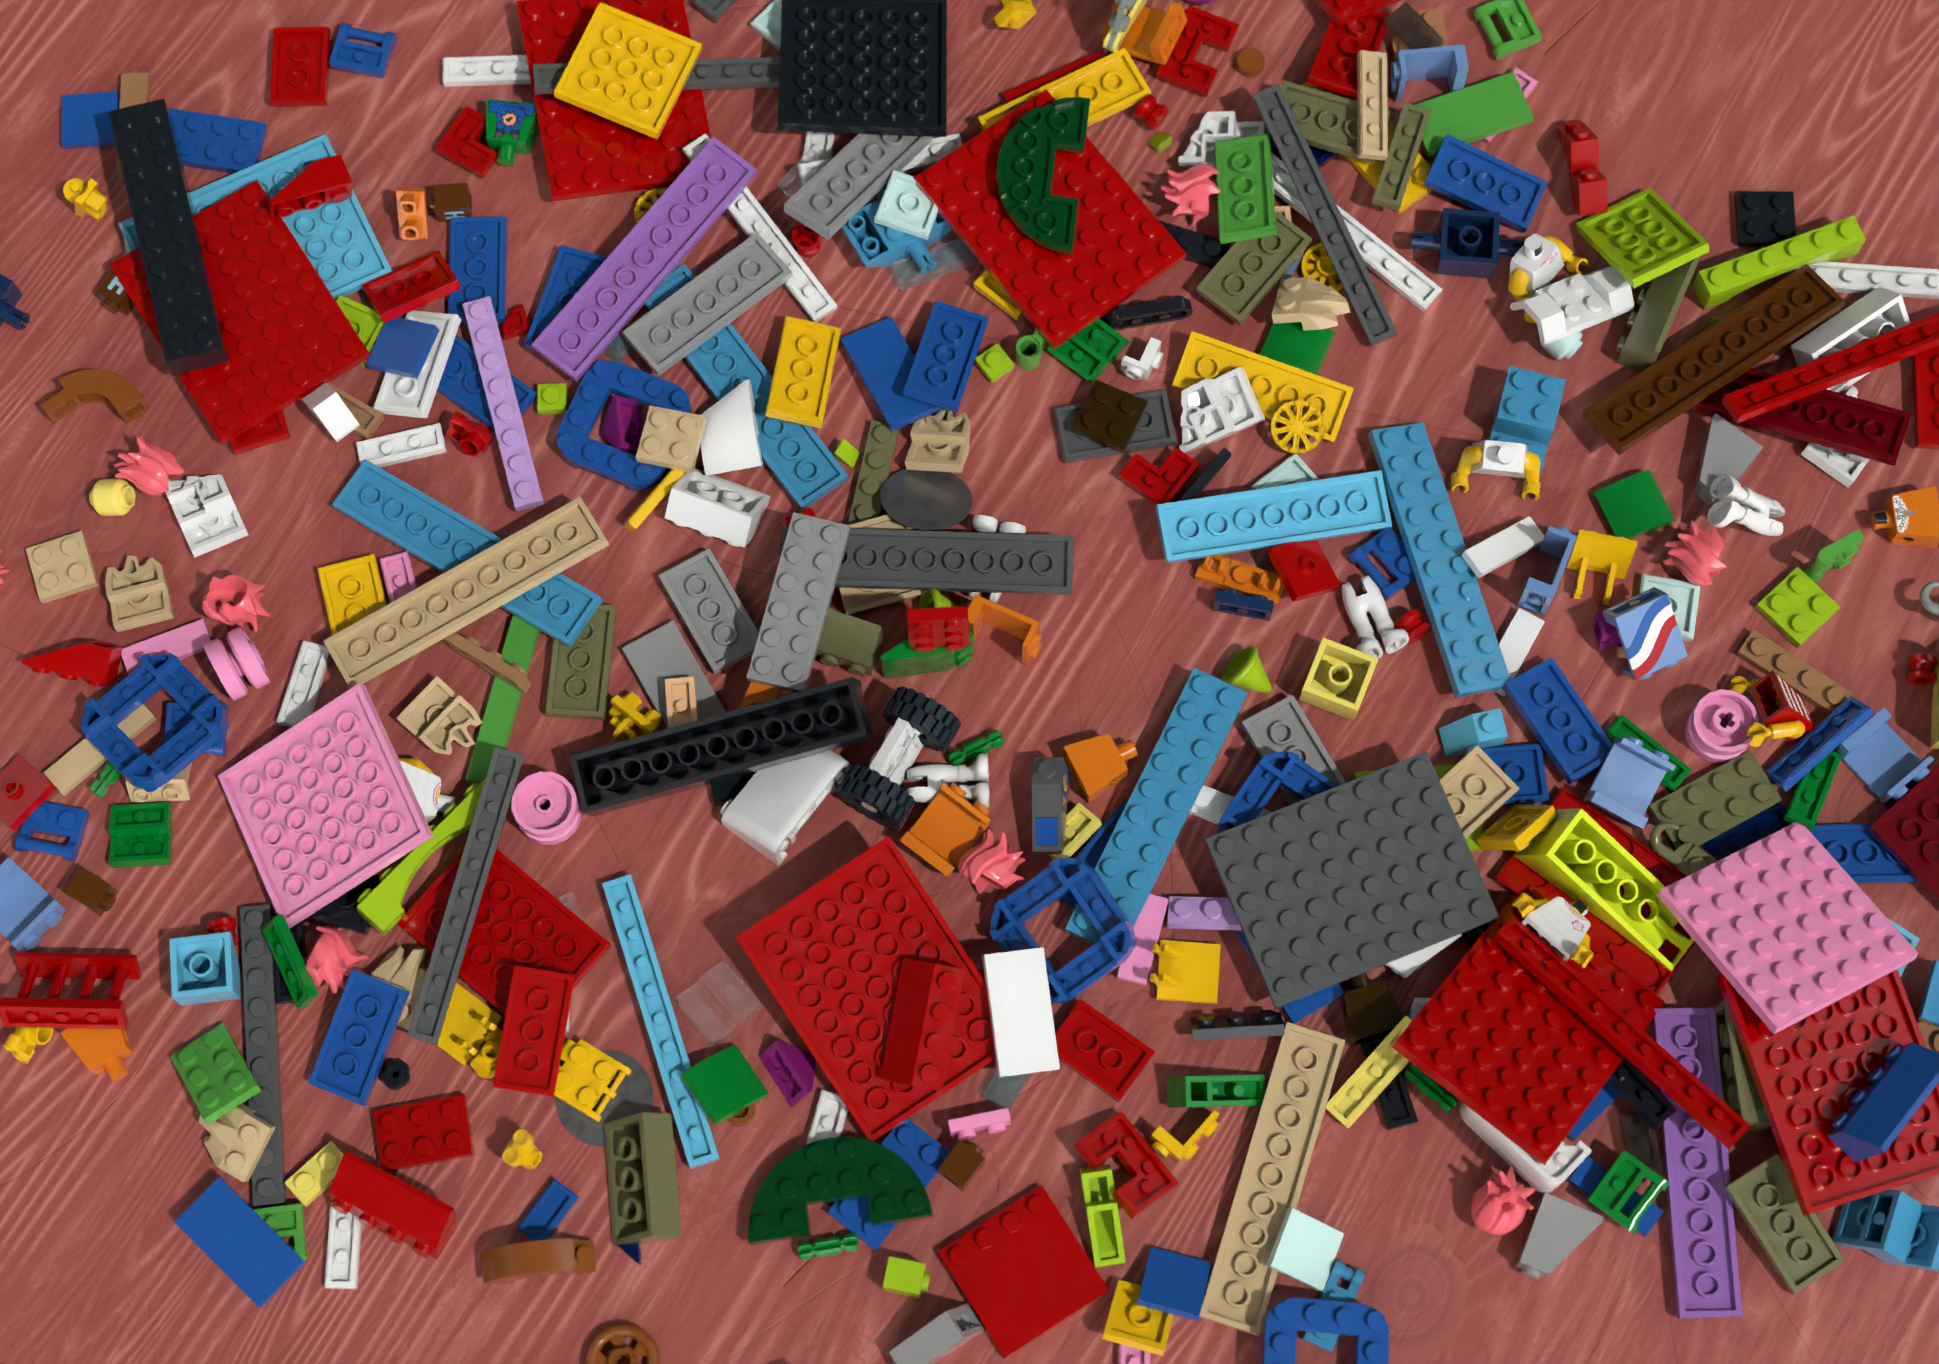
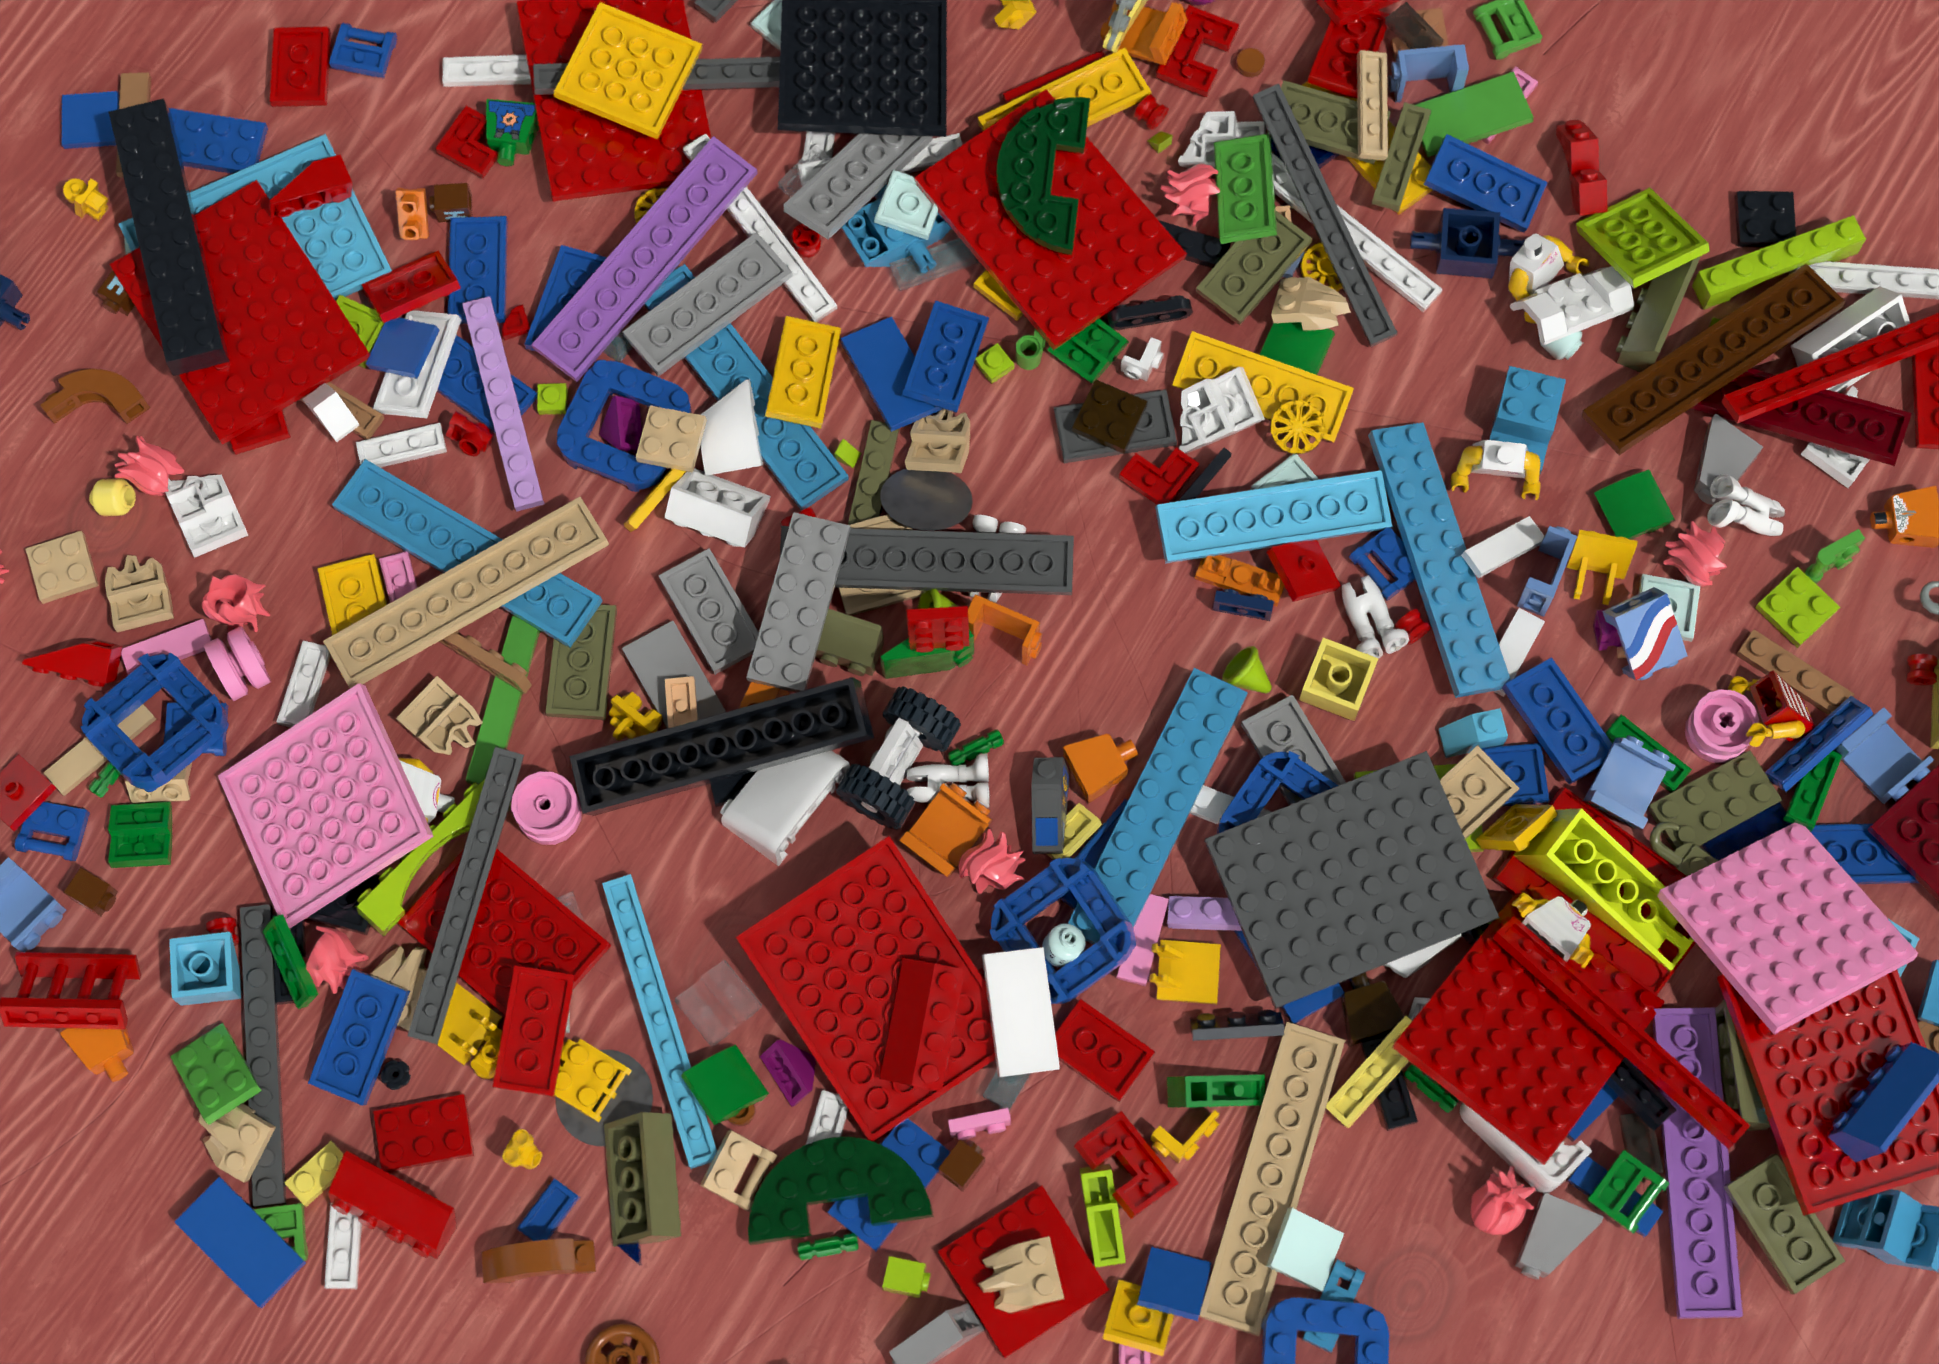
(24, 1041): yellow plate -> none
(729, 1166): none -> tan plate
(1023, 1276): none -> tan plate
(1063, 944): none -> light aqua head

